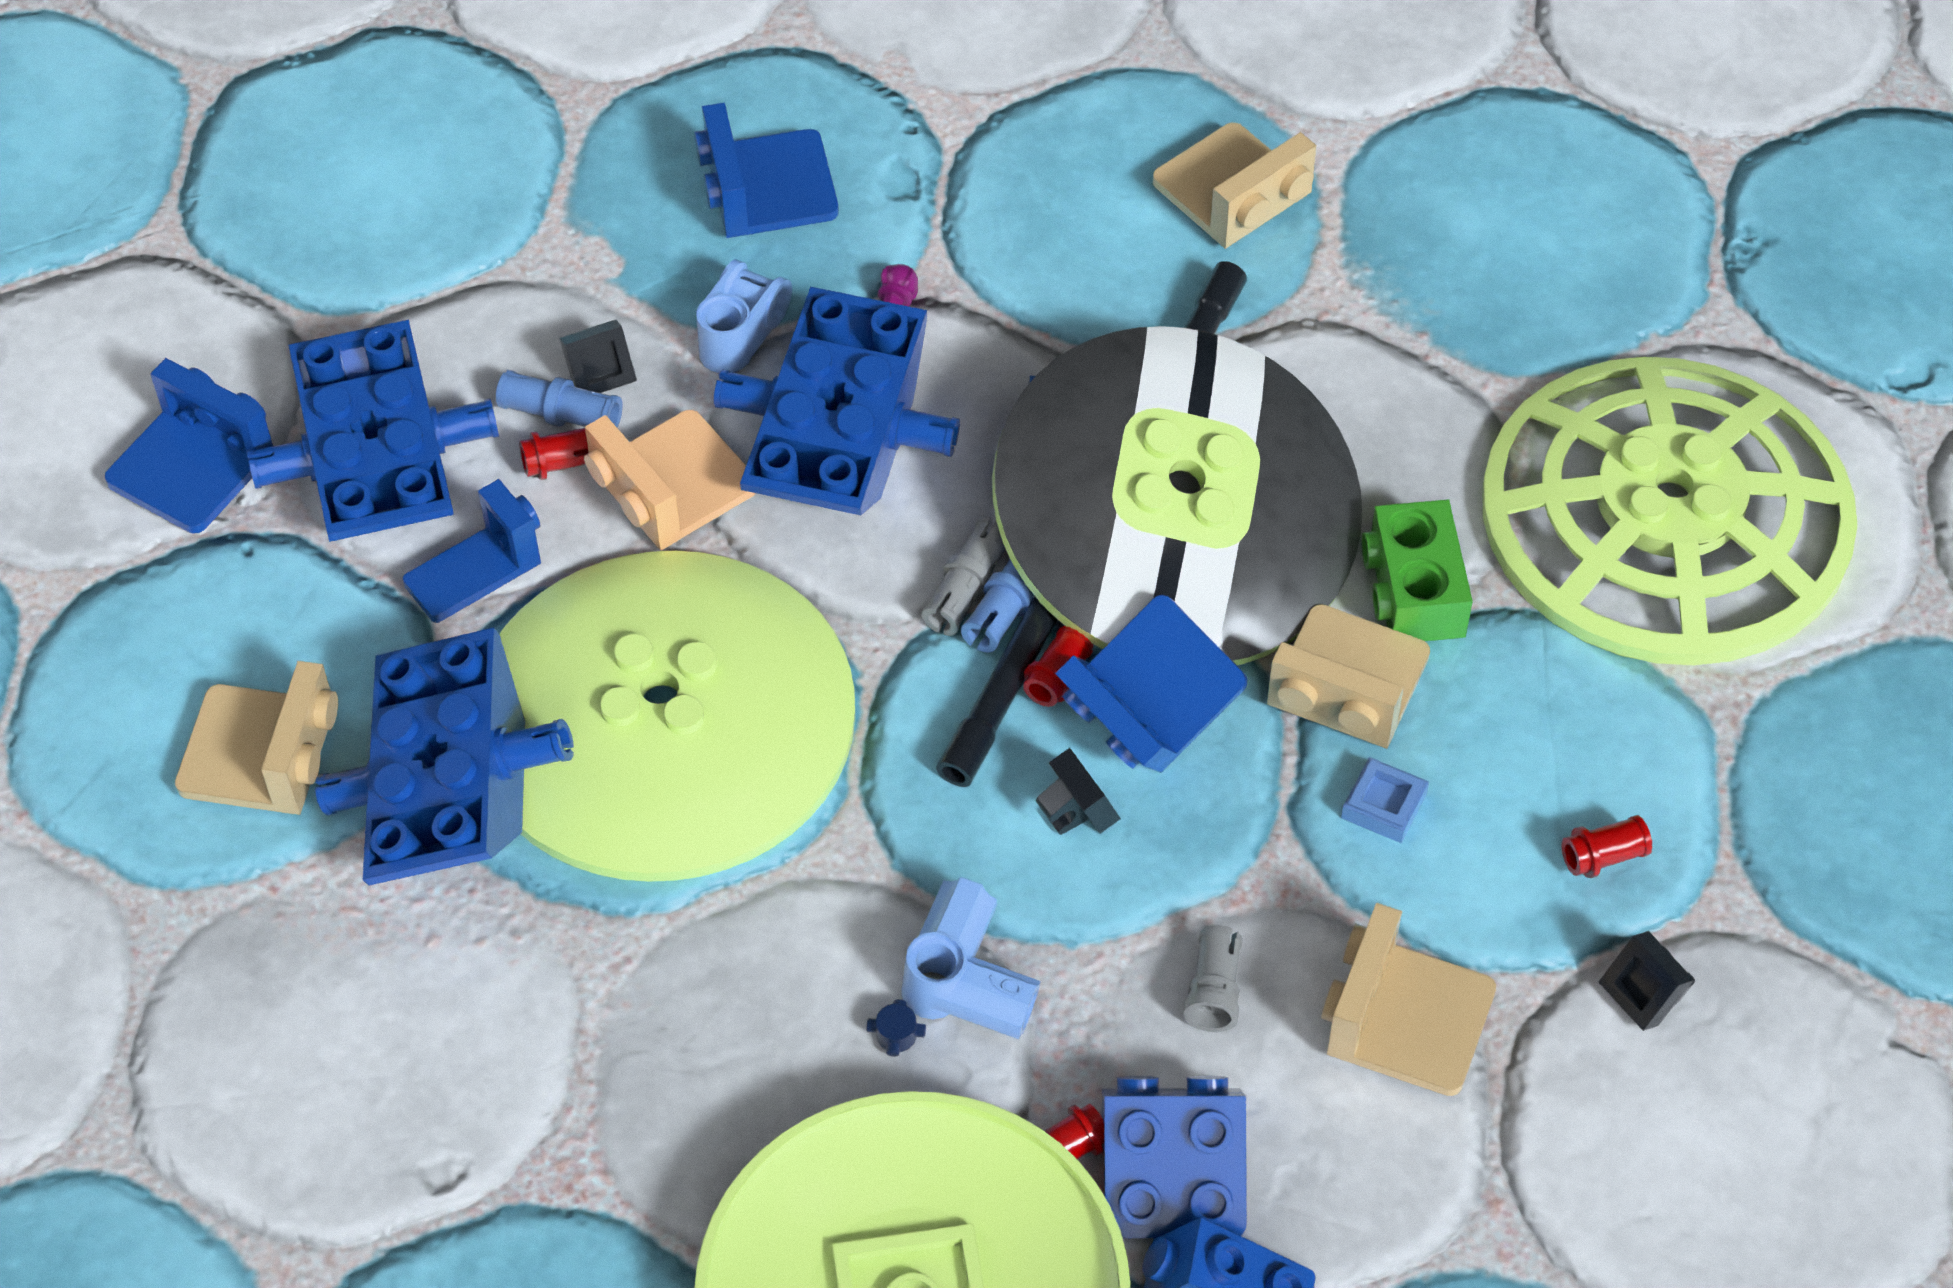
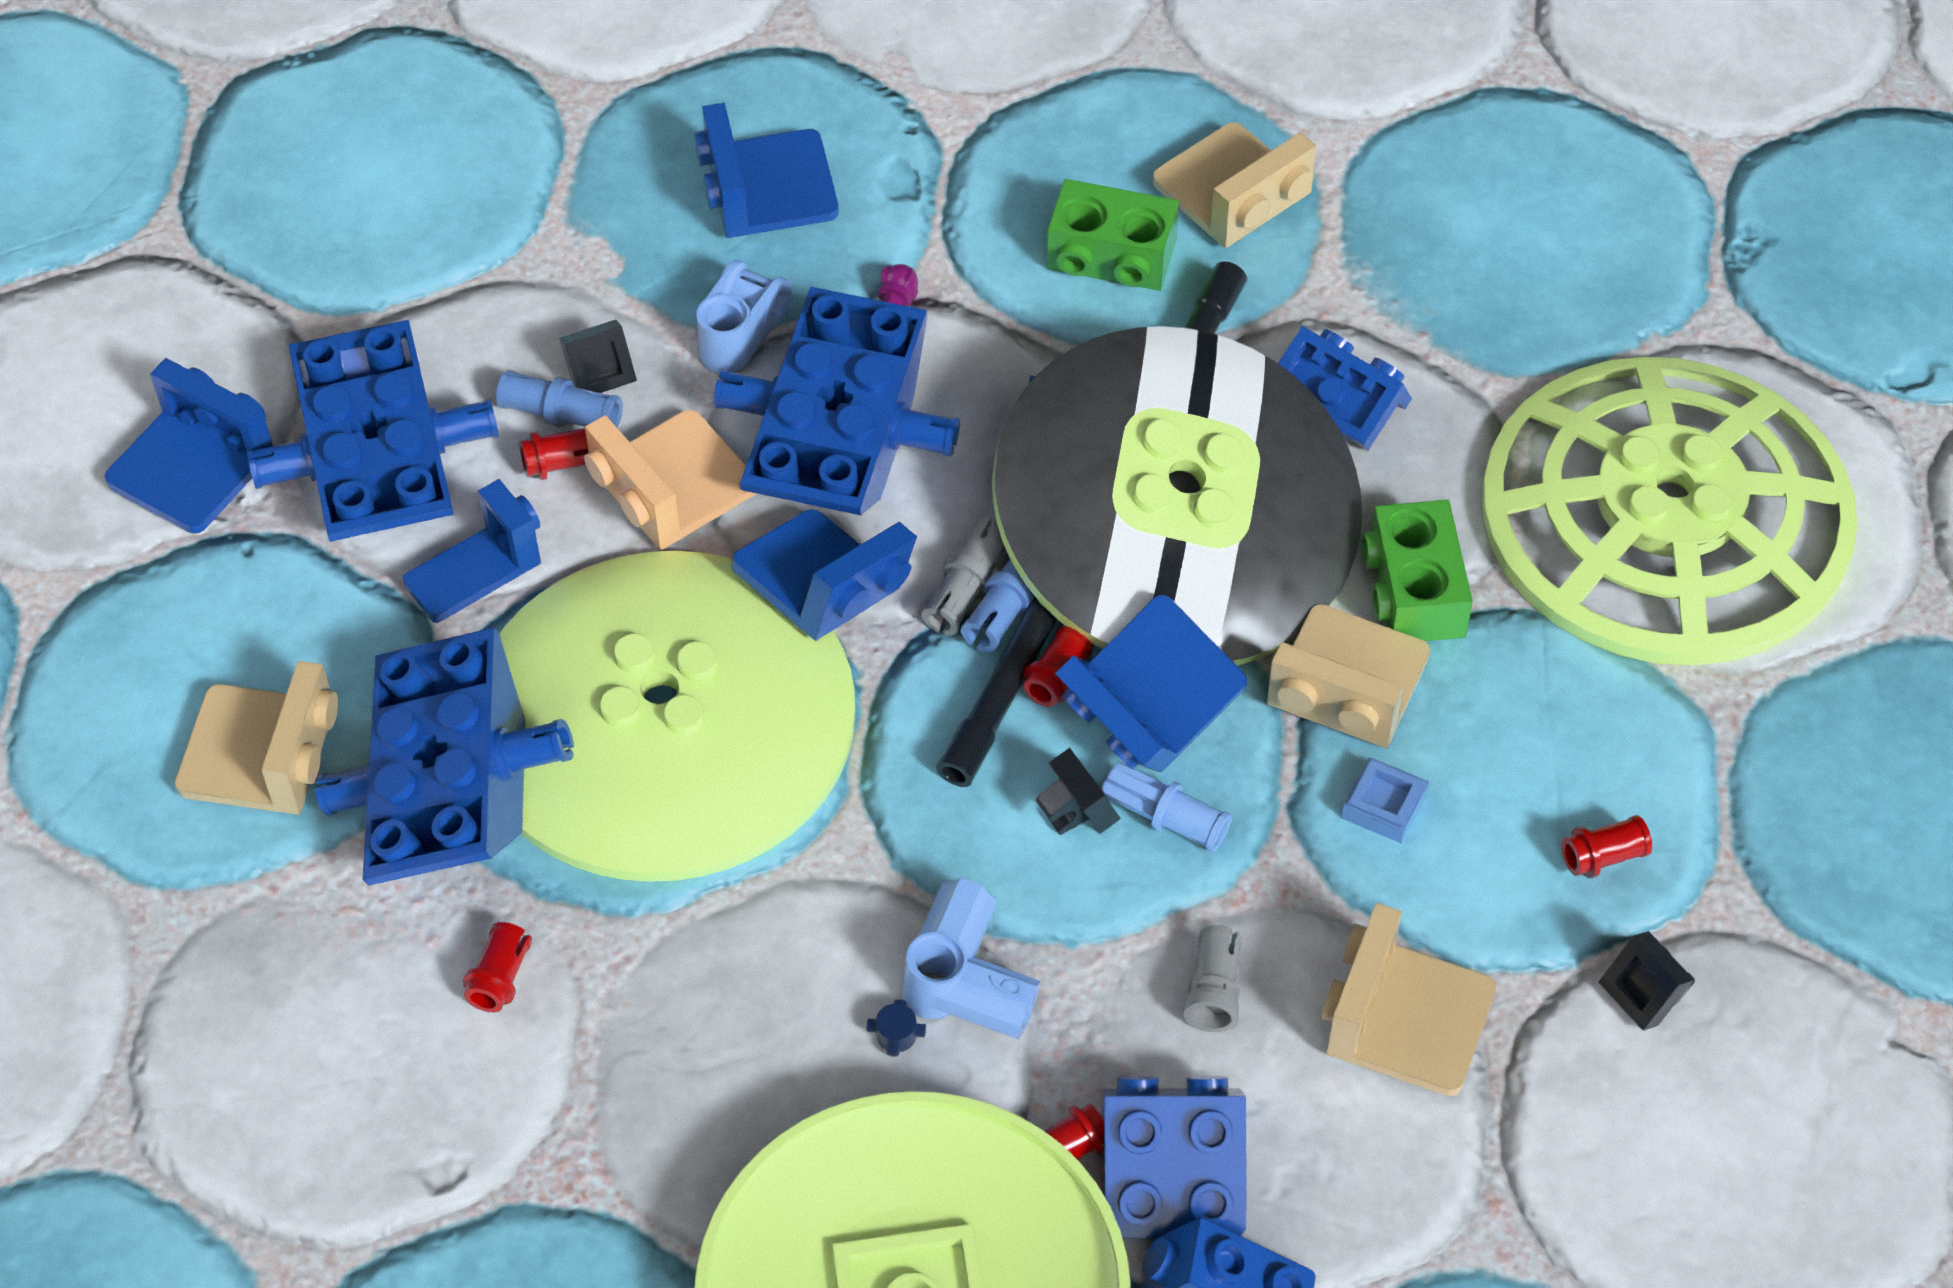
(492, 979): none -> red pin
(822, 573): none -> blue bracket
(1112, 234): none -> bright green brick
(1167, 806): none -> light blue axle
(1351, 390): none -> blue bracket

